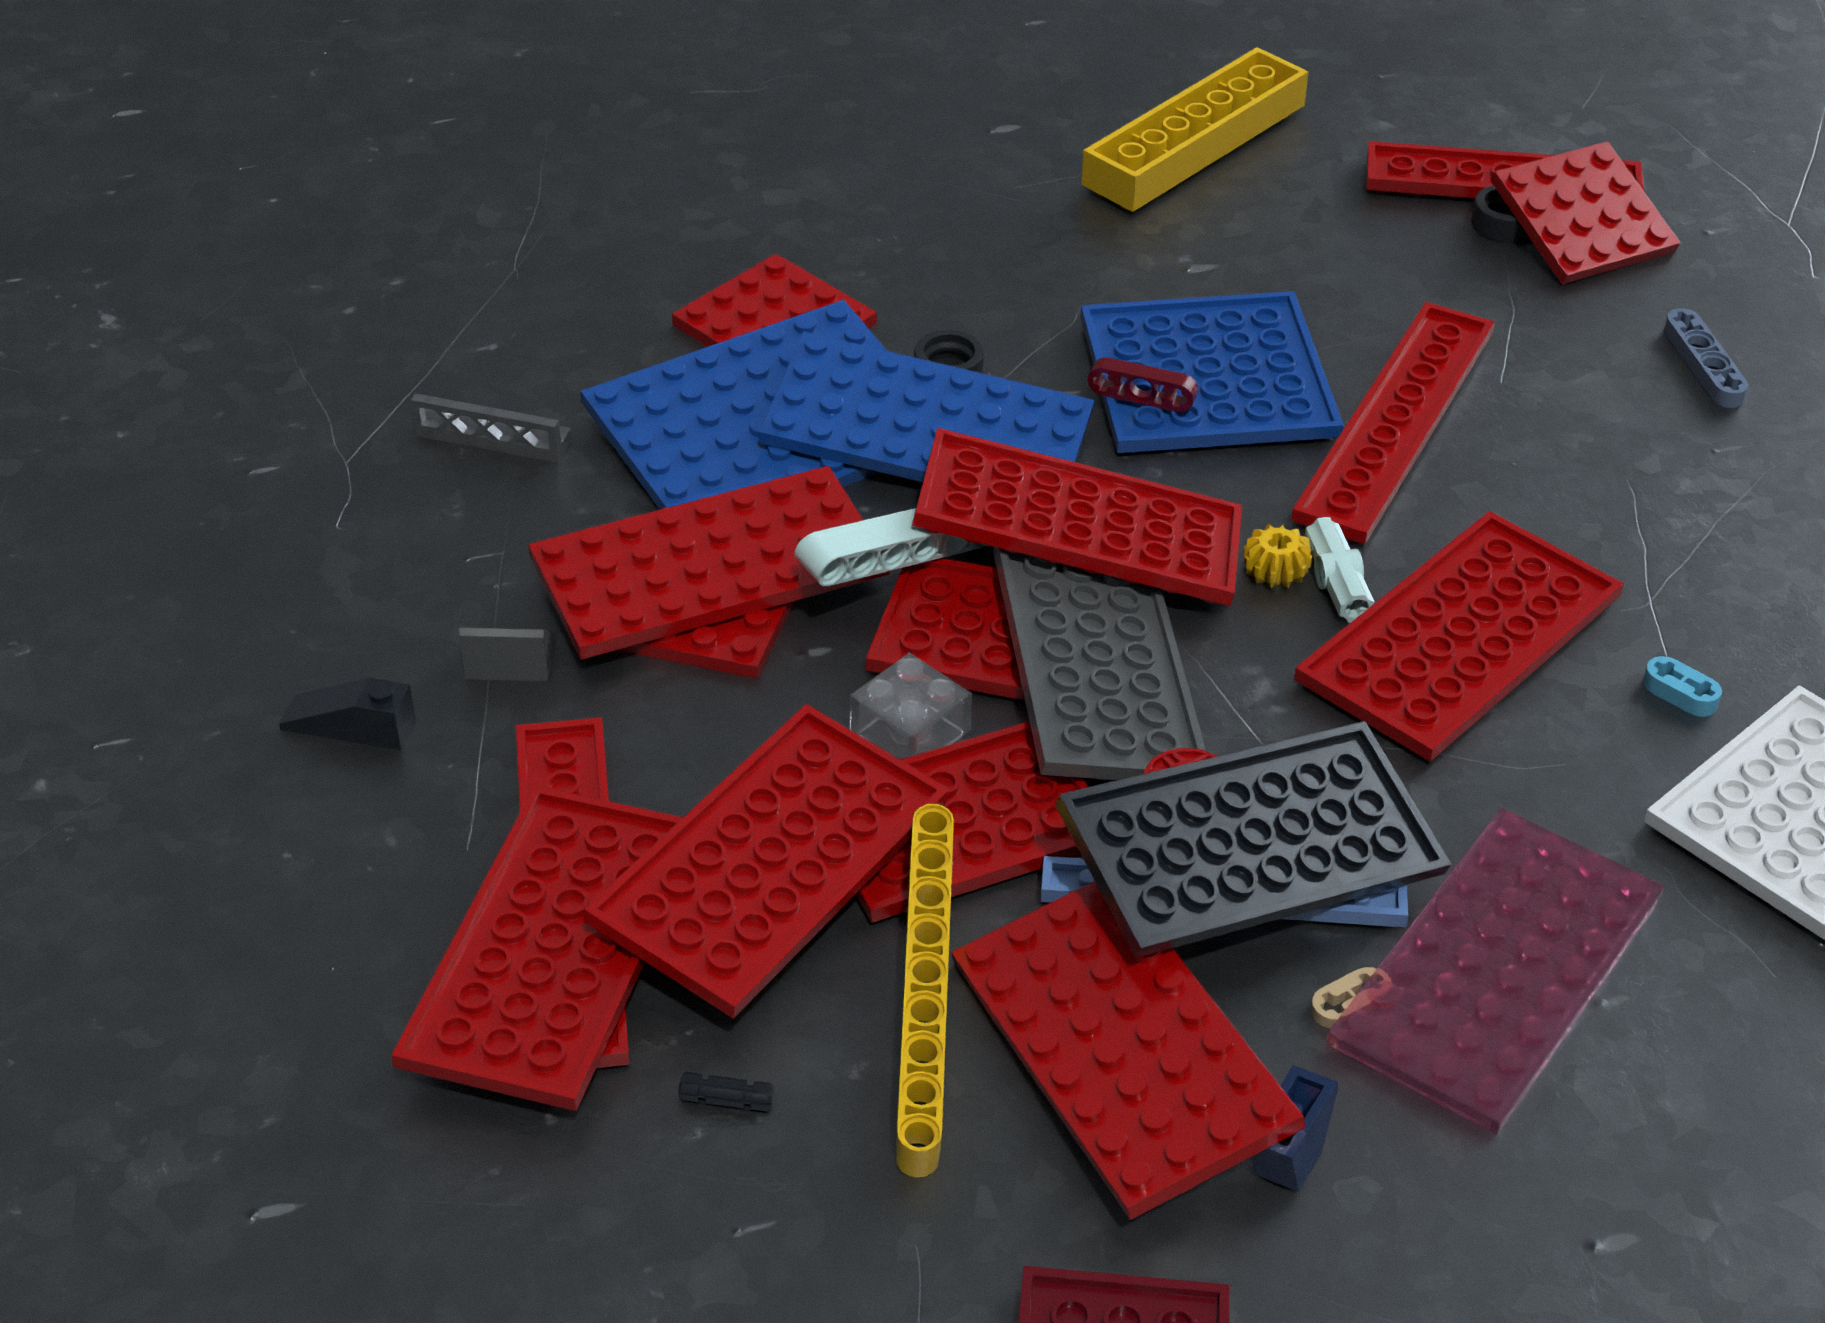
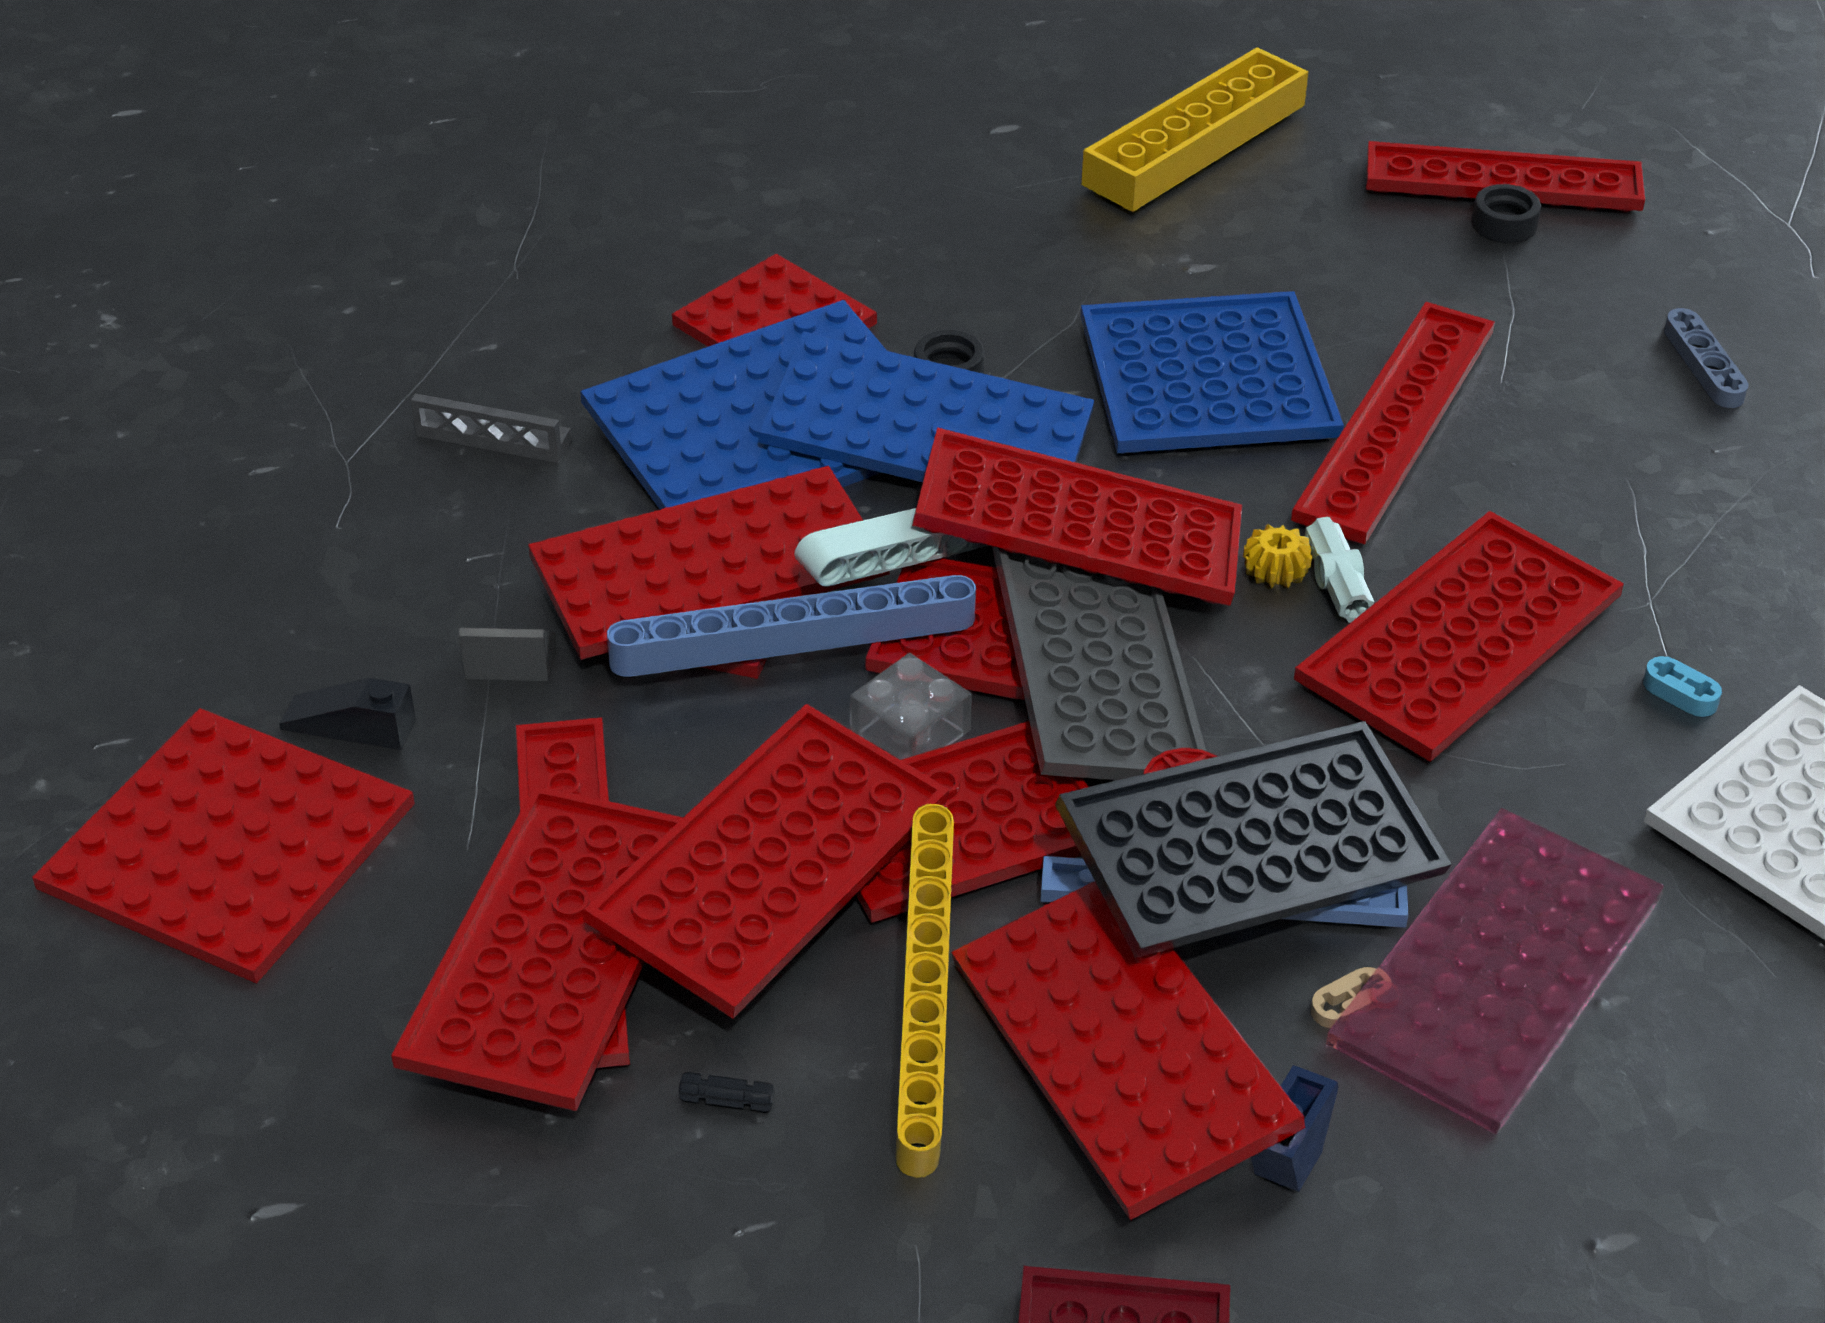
(225, 844): none -> red plate
(791, 625): none -> medium blue beam
(1156, 377): dark red beam -> none
(1585, 212): plate -> none

